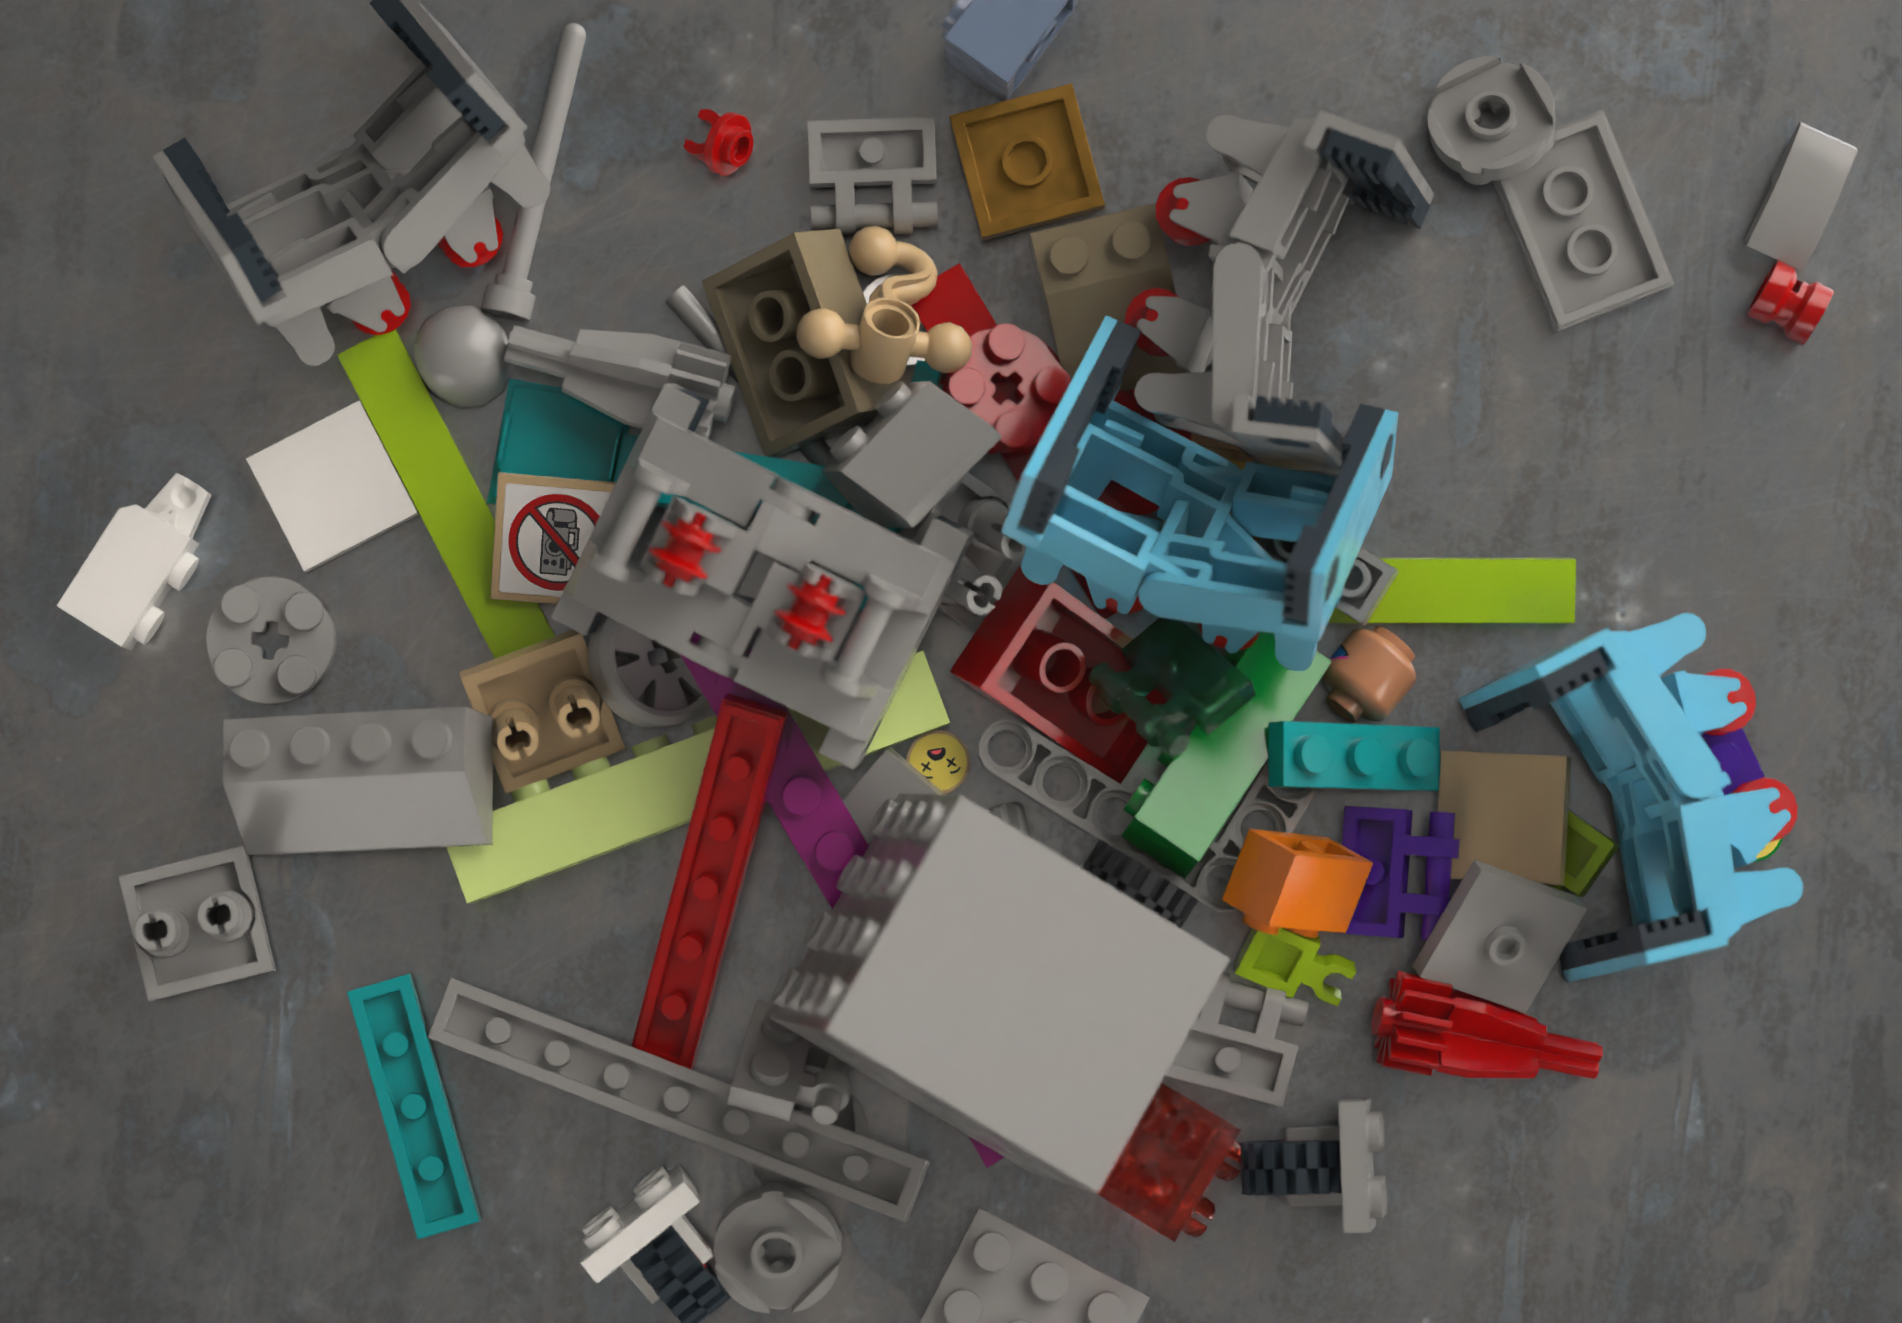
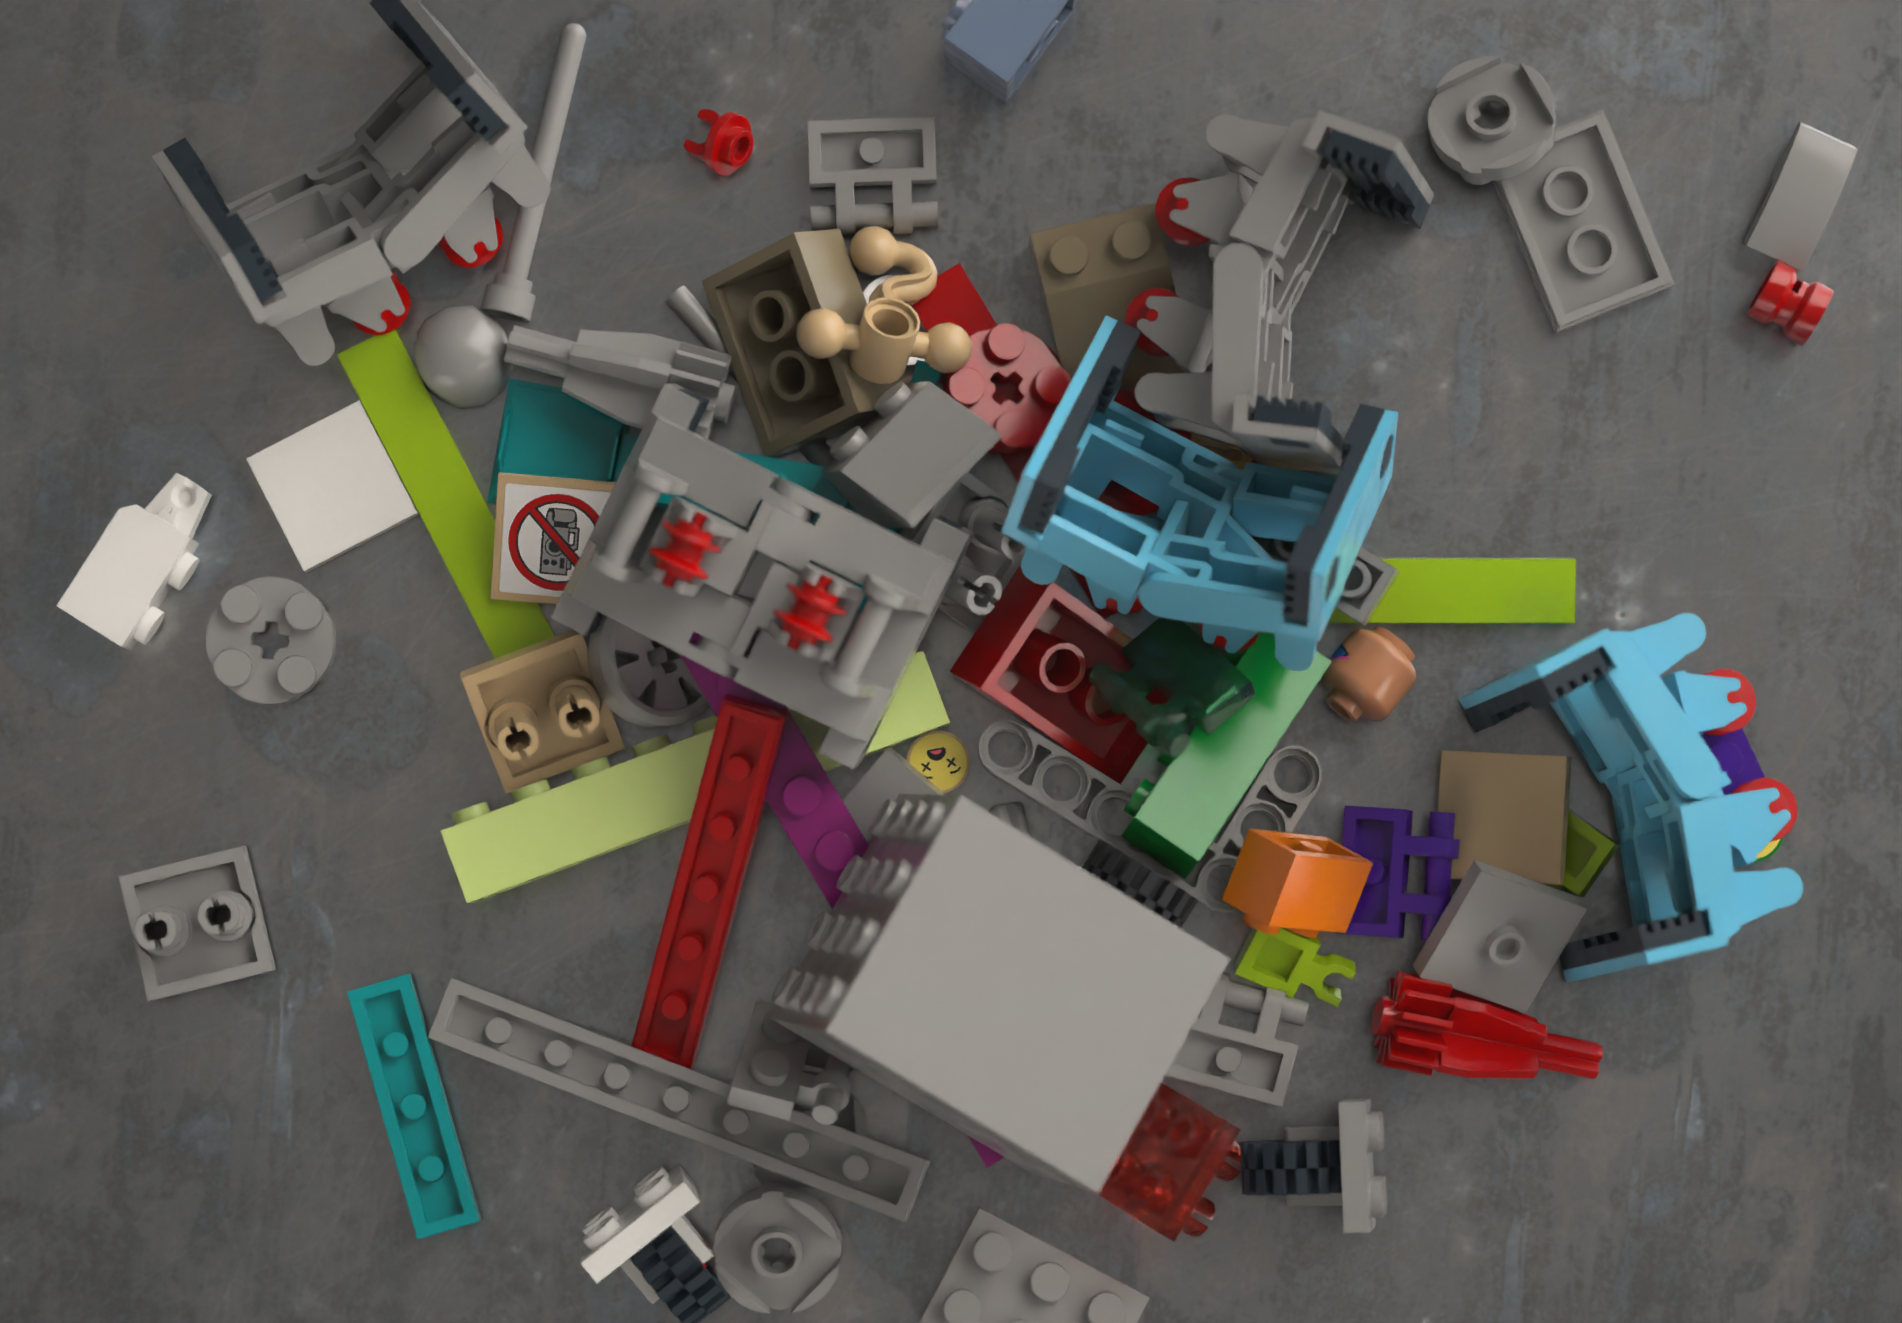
(360, 780): light grey slope -> none
(1027, 161): pearl gold plate -> none
(1353, 756): teal plate -> none

